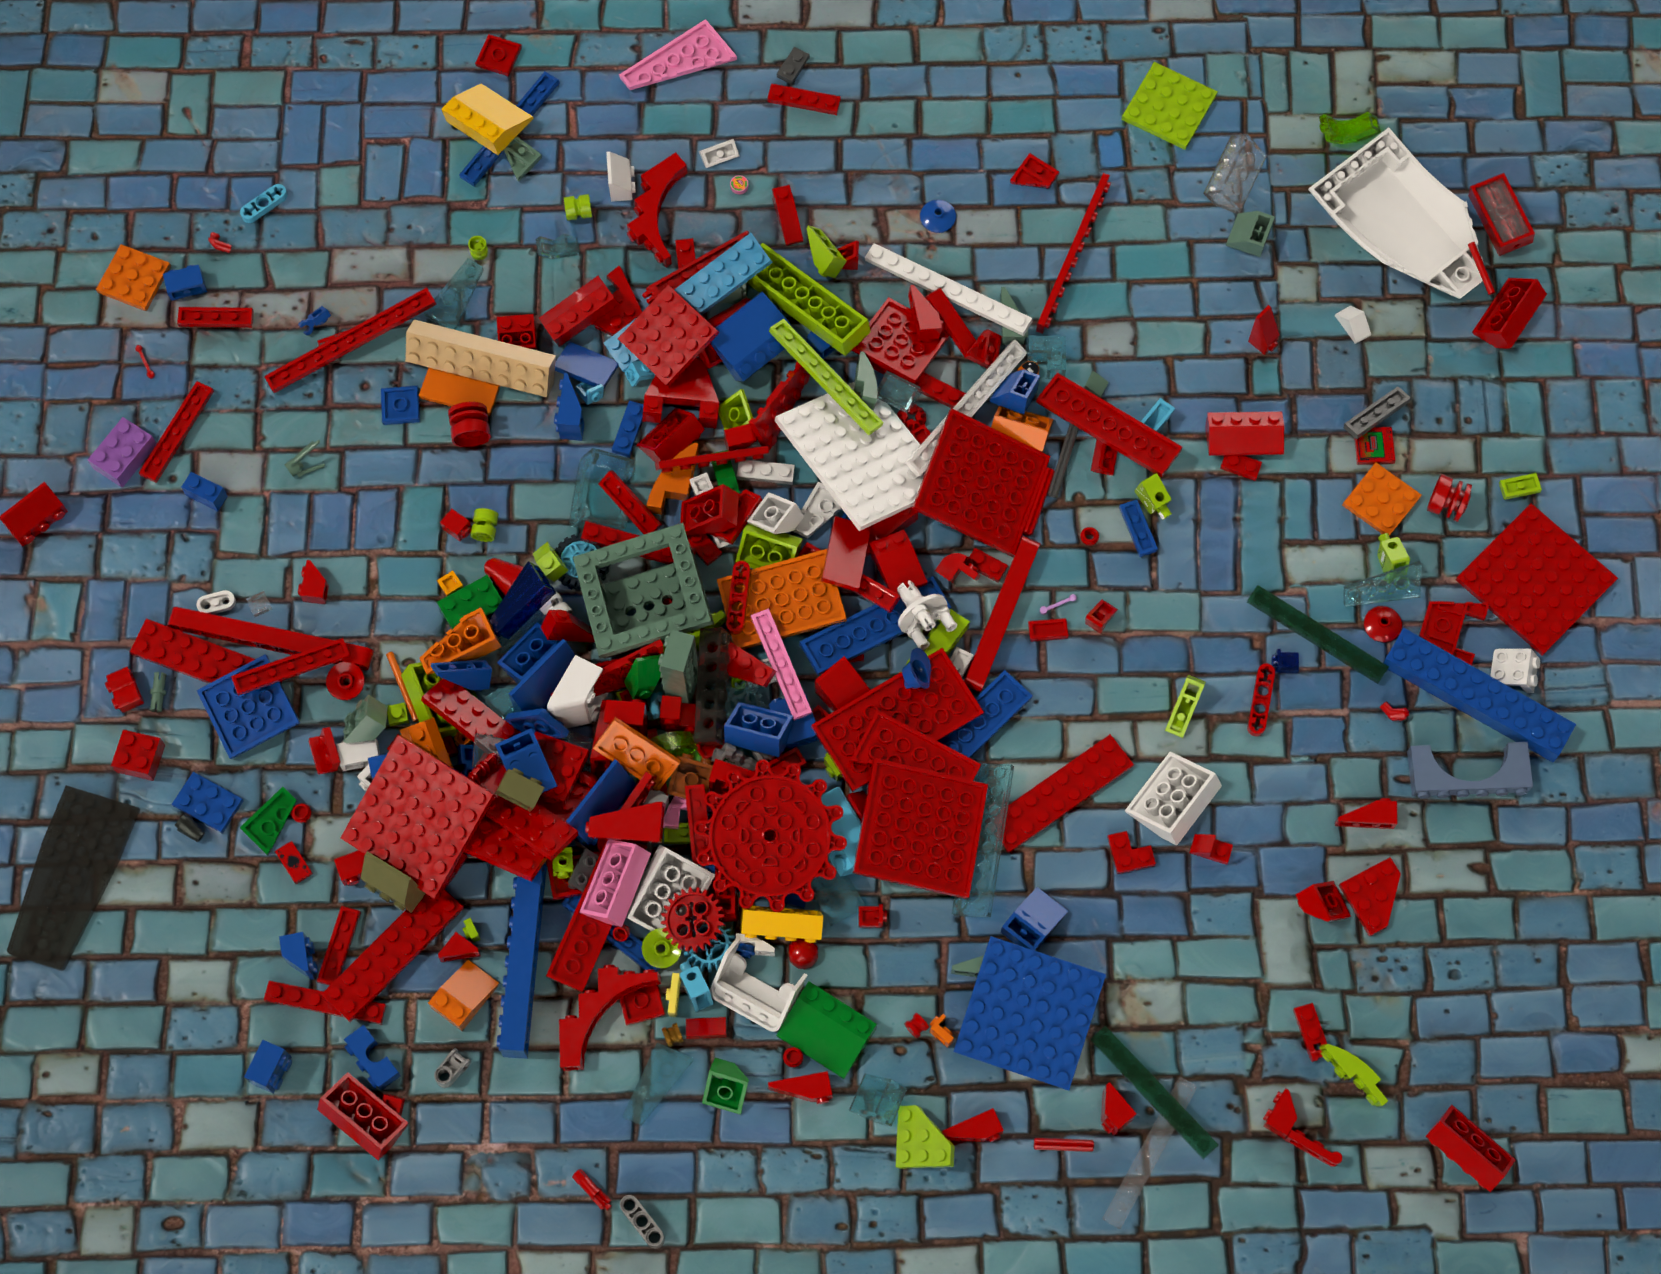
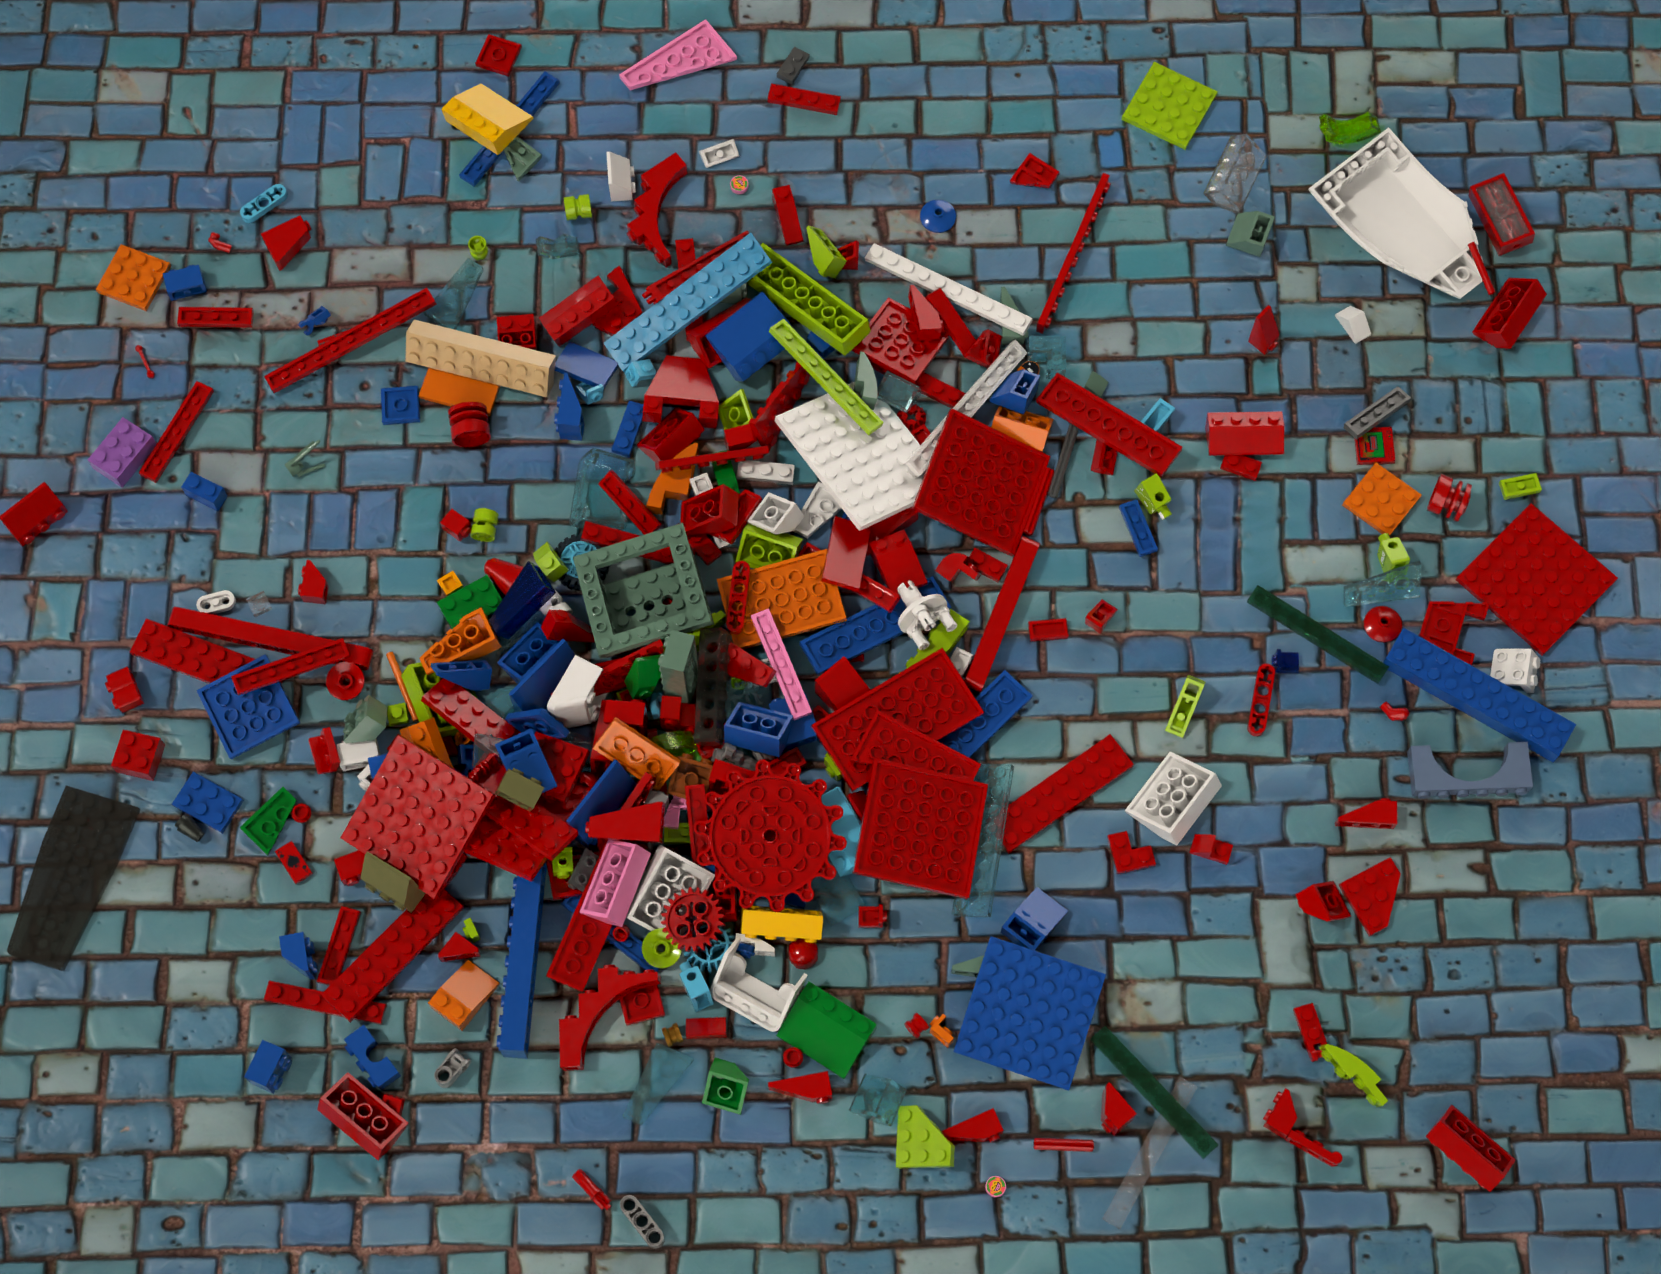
(158, 692): sand green pin -> none
(286, 240): none -> red slope
(668, 335): red plate -> none
(672, 995): light yellow plate -> none
(917, 671): blue piece -> none
(995, 1186): none -> tile
(1043, 610): lavender hinge -> none
(1089, 531): red plate -> none

